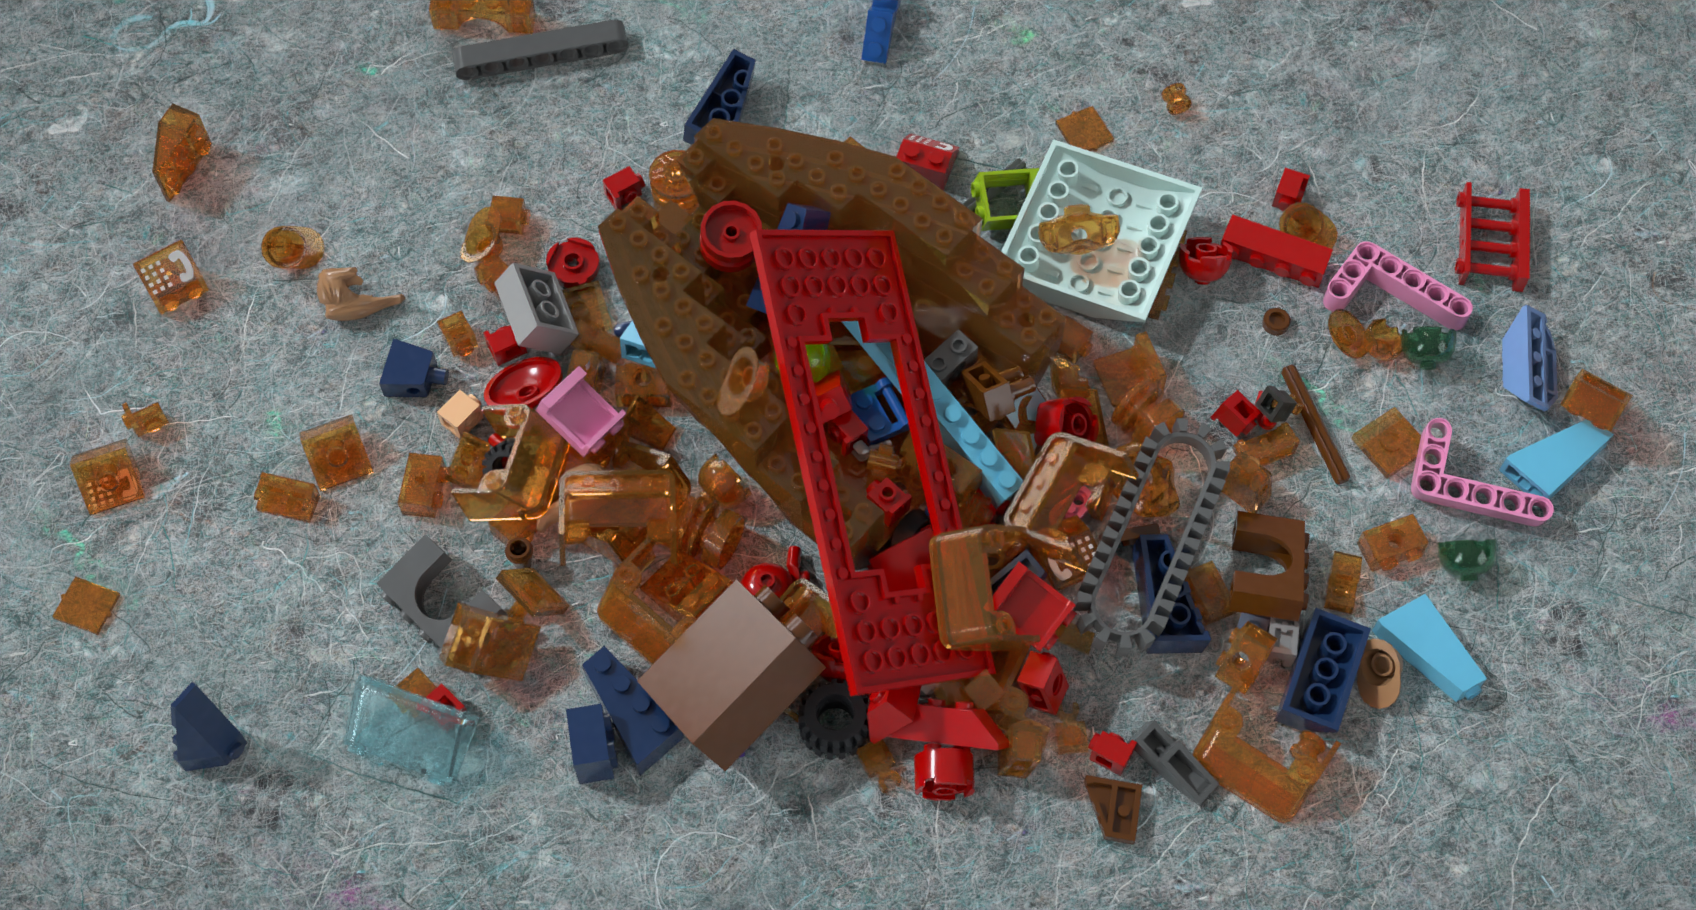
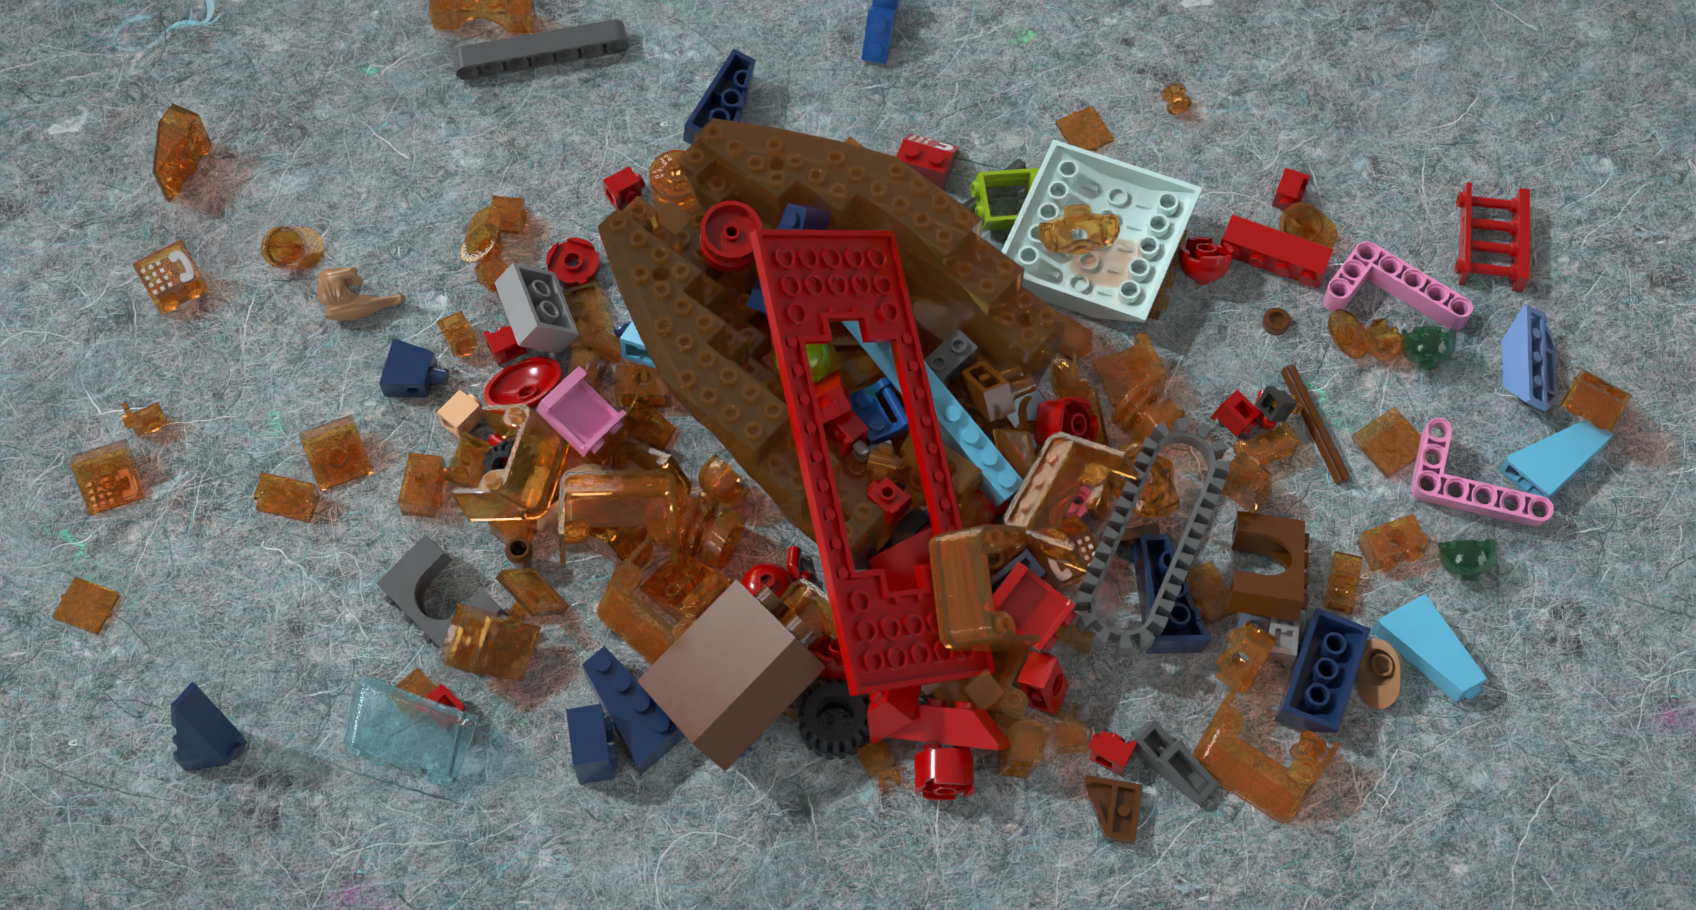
(743, 382): clear orange piece -> none

